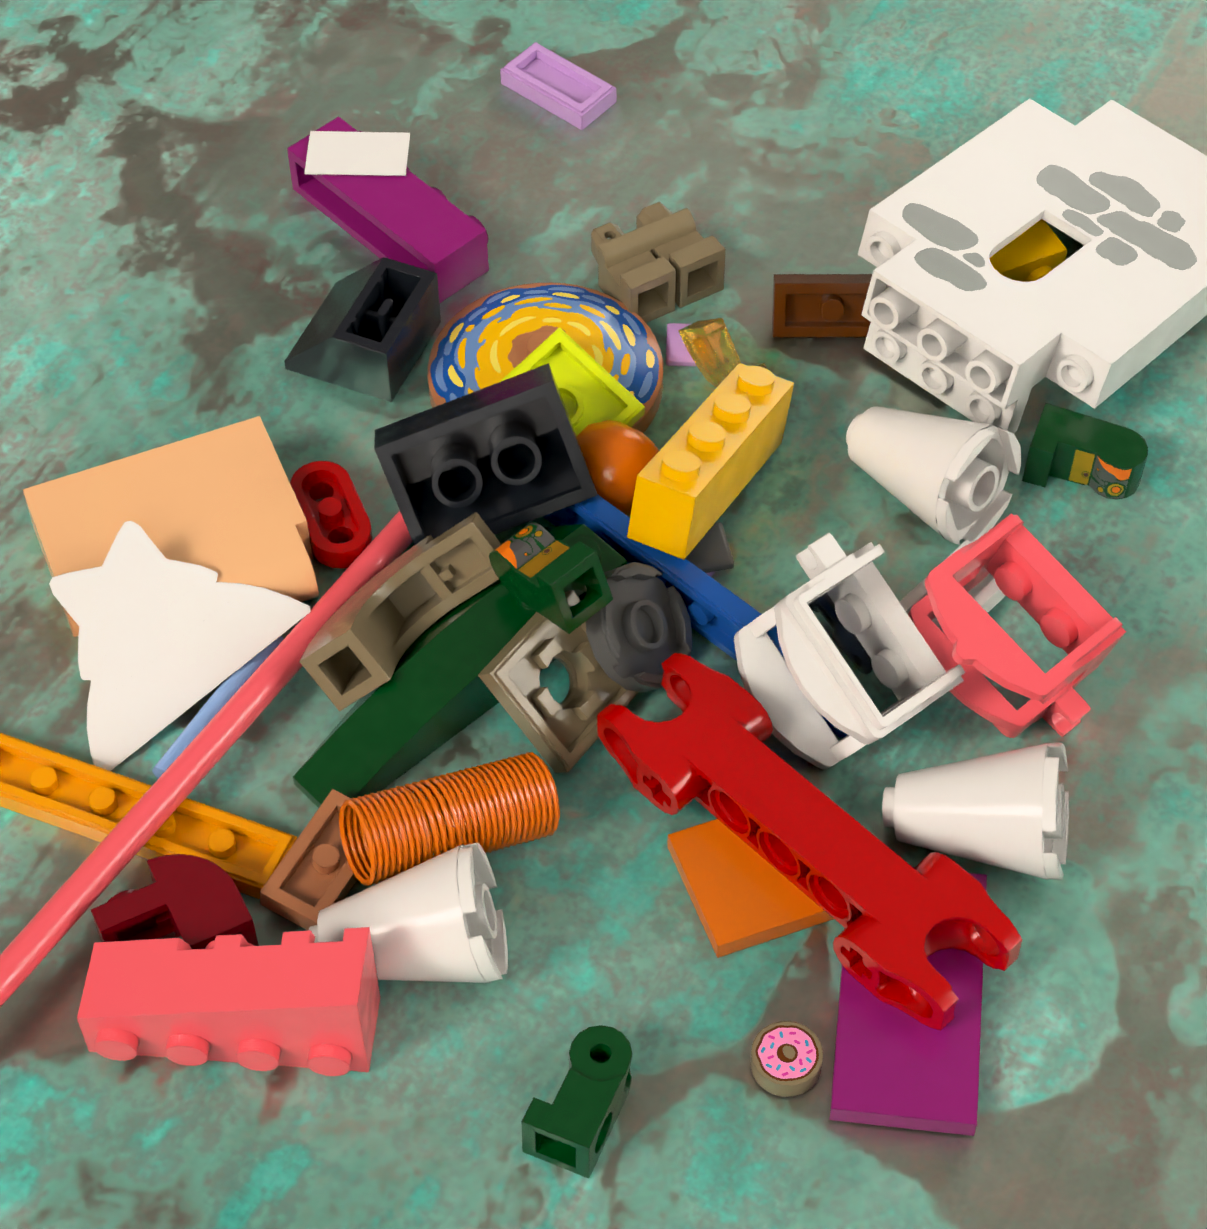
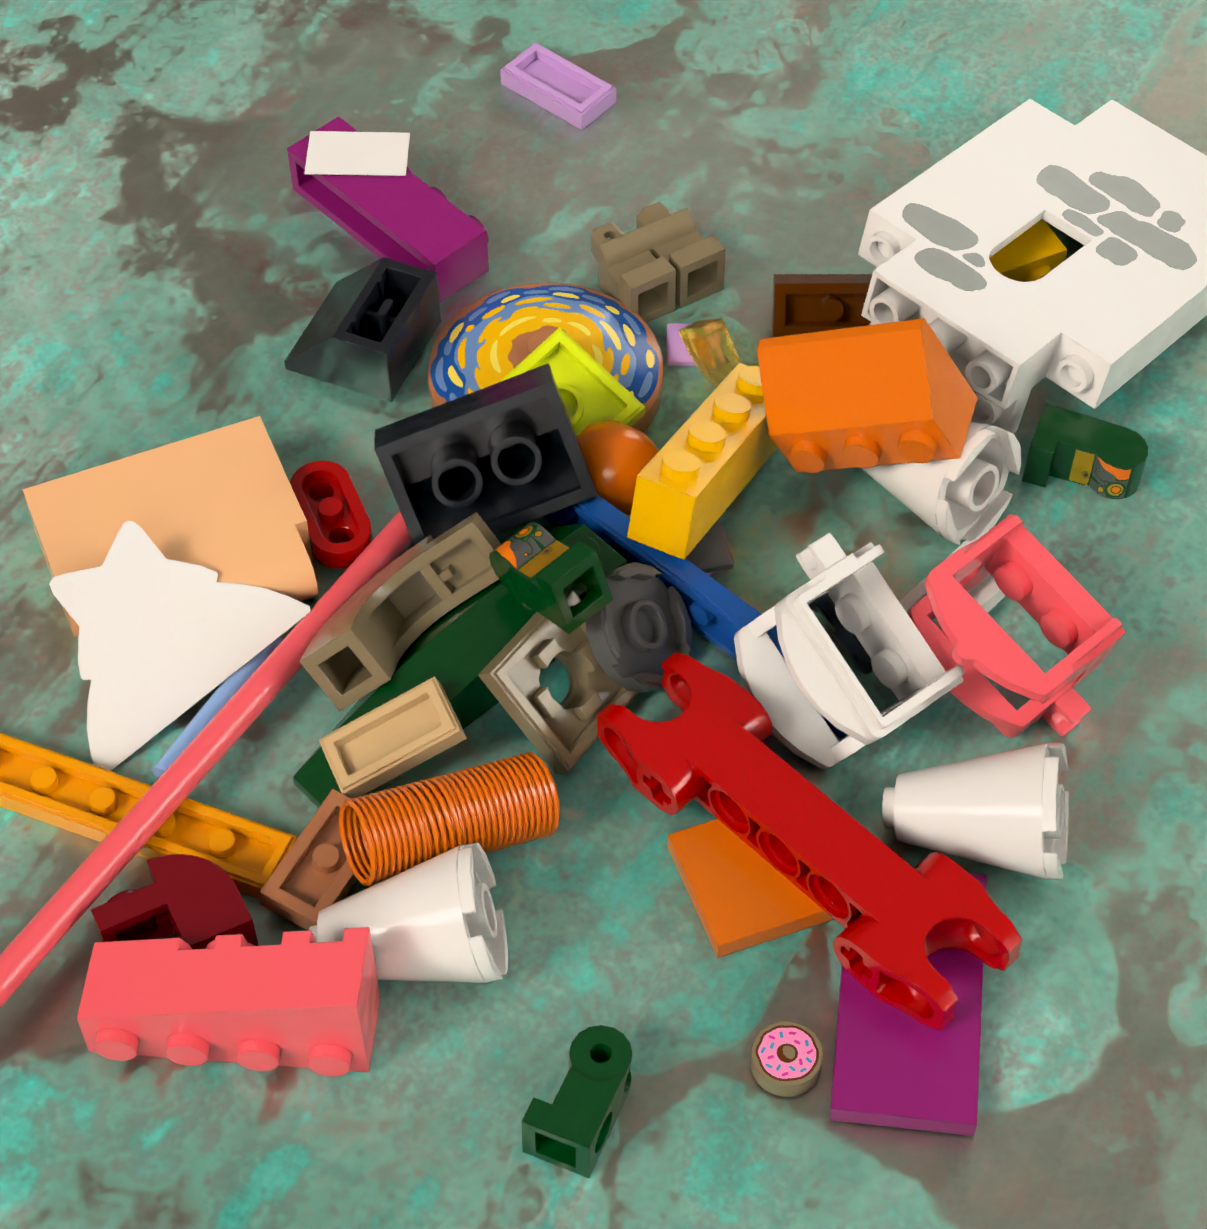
(392, 739): none -> tan tile
(864, 397): none -> orange slope

